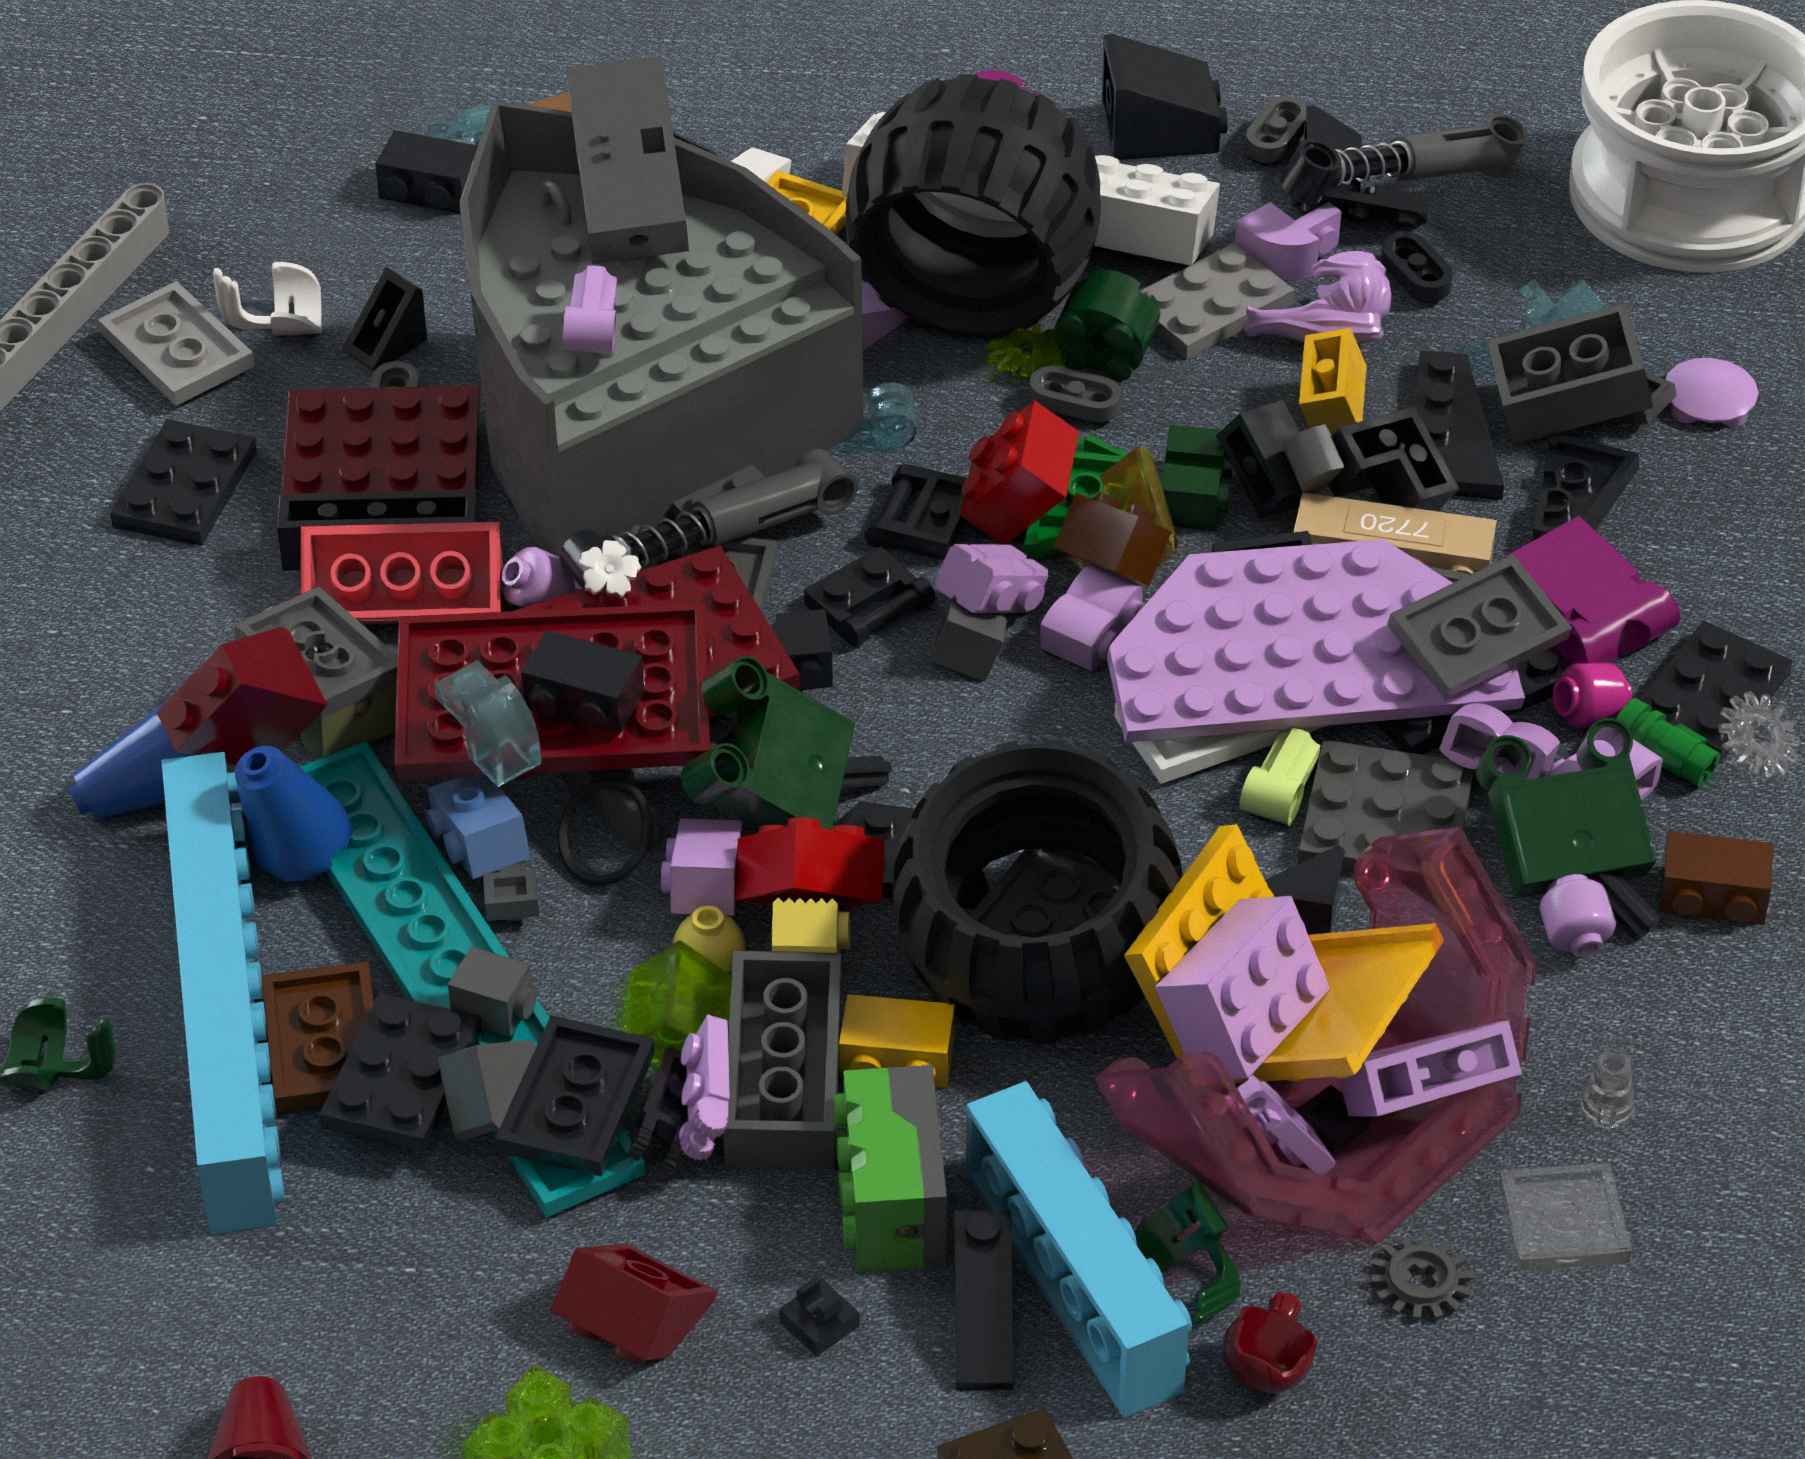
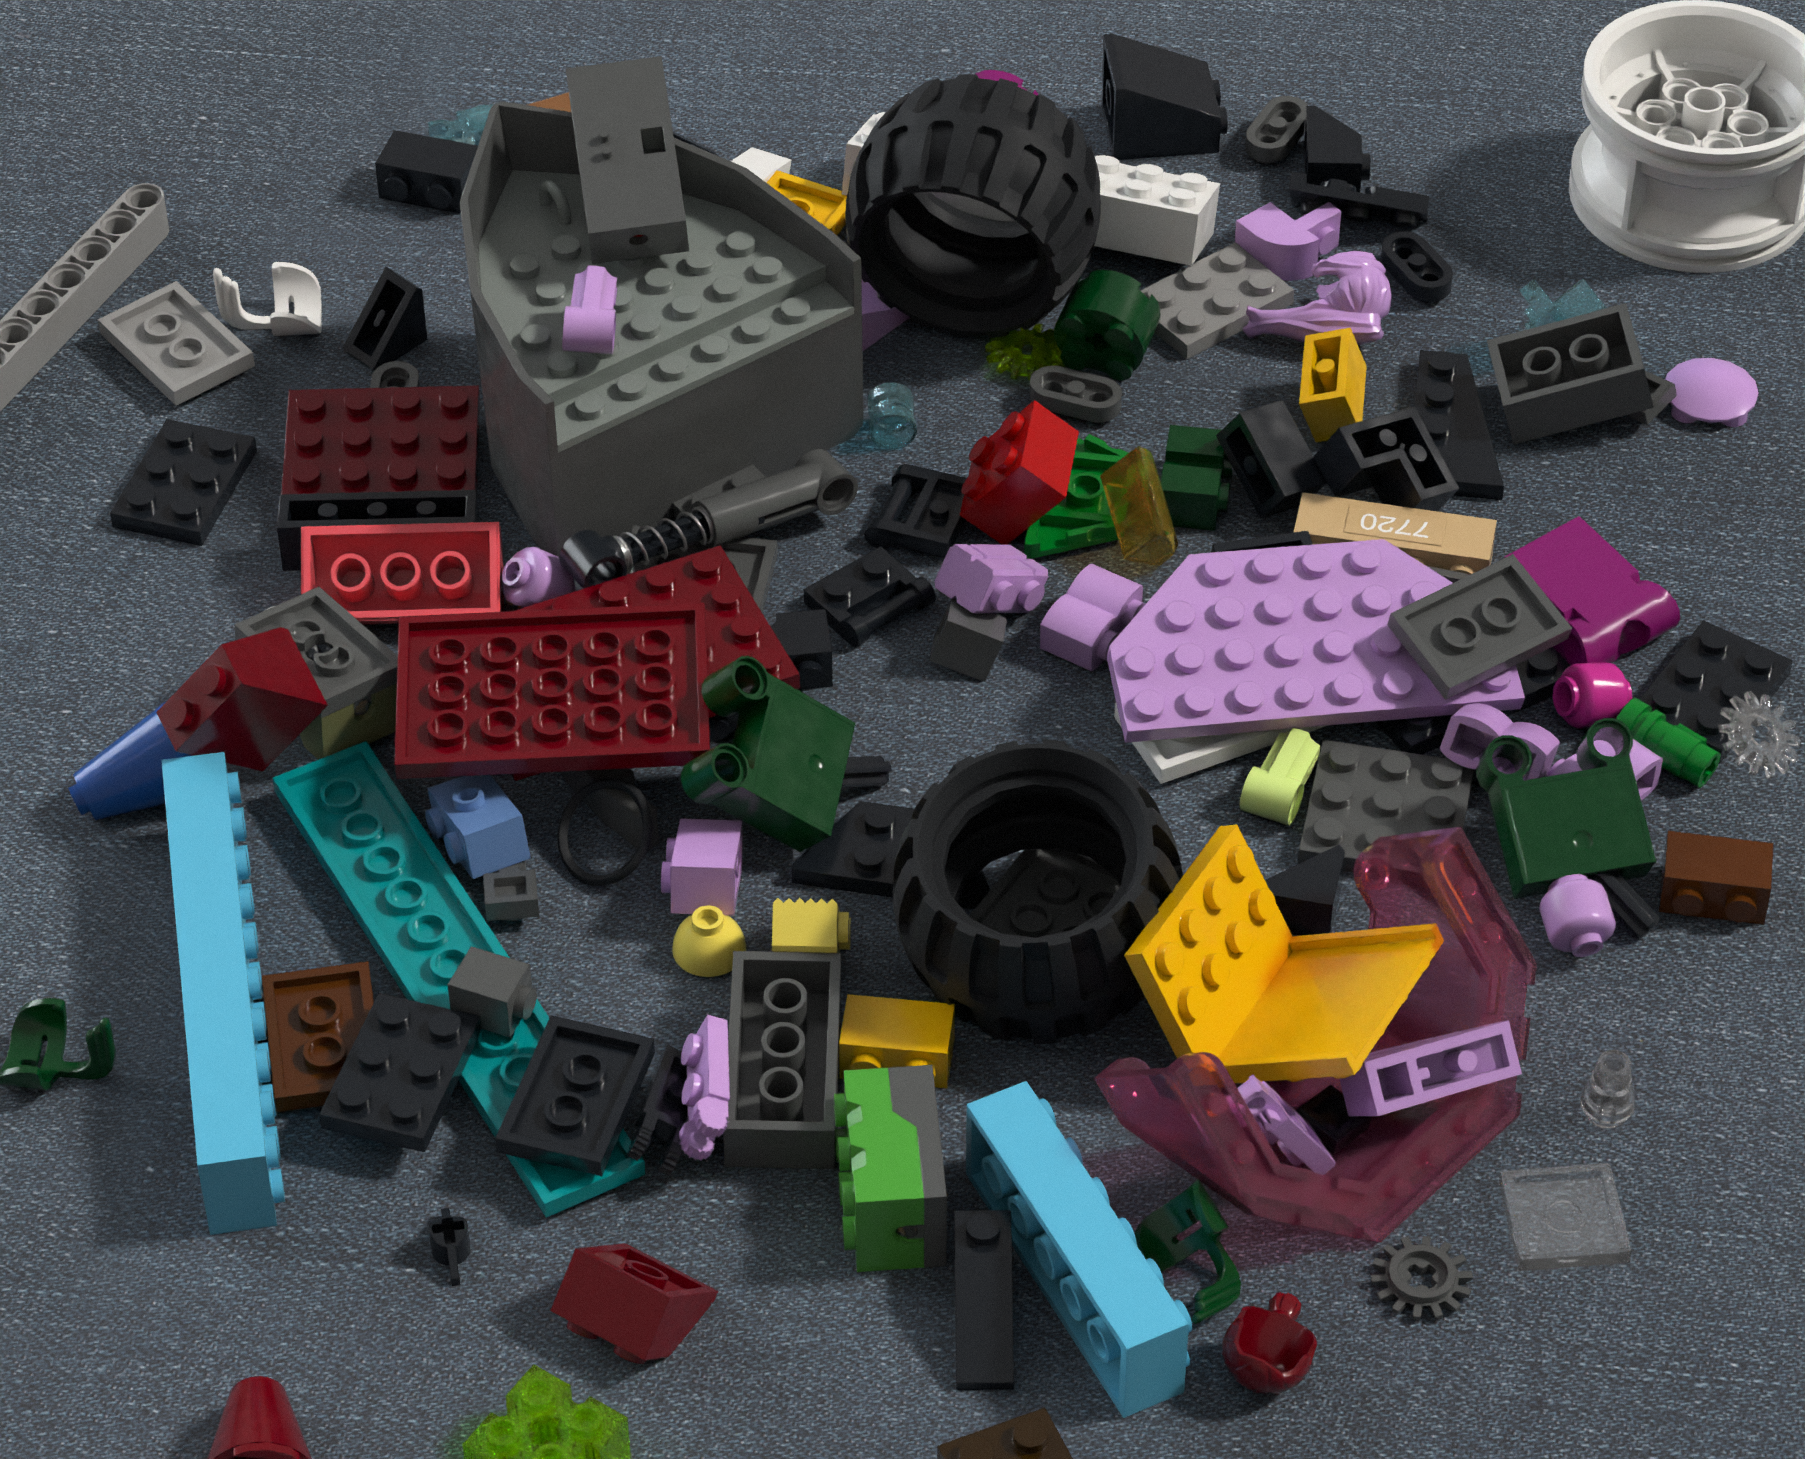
(289, 816): blue cone -> none
(450, 1242): none -> black piece
(482, 1084): dark grey slope -> none
(495, 720): clear light blue brick -> none
(583, 682): black brick -> none
(609, 569): white plant -> none
(673, 996): clear neon green slope -> none
(810, 864): red brick -> none
(819, 1316): black tile -> none
(1113, 538): reddish brown brick -> none
(1244, 984): lavender brick -> none
(1313, 458): dark grey brick -> none
(1410, 157): piece -> none
(1581, 482): black wing -> none

